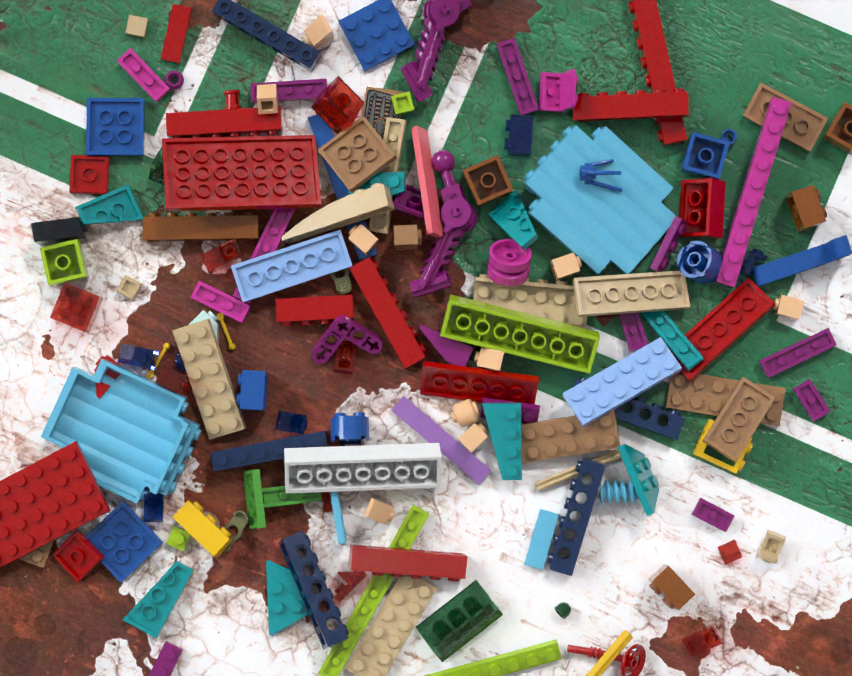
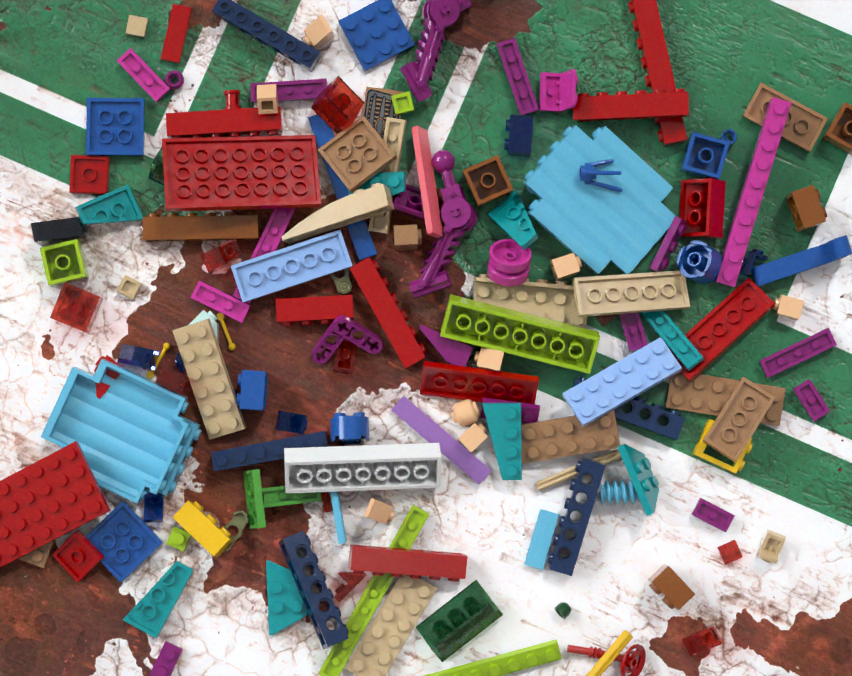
(362, 238): light nougat brick -> none

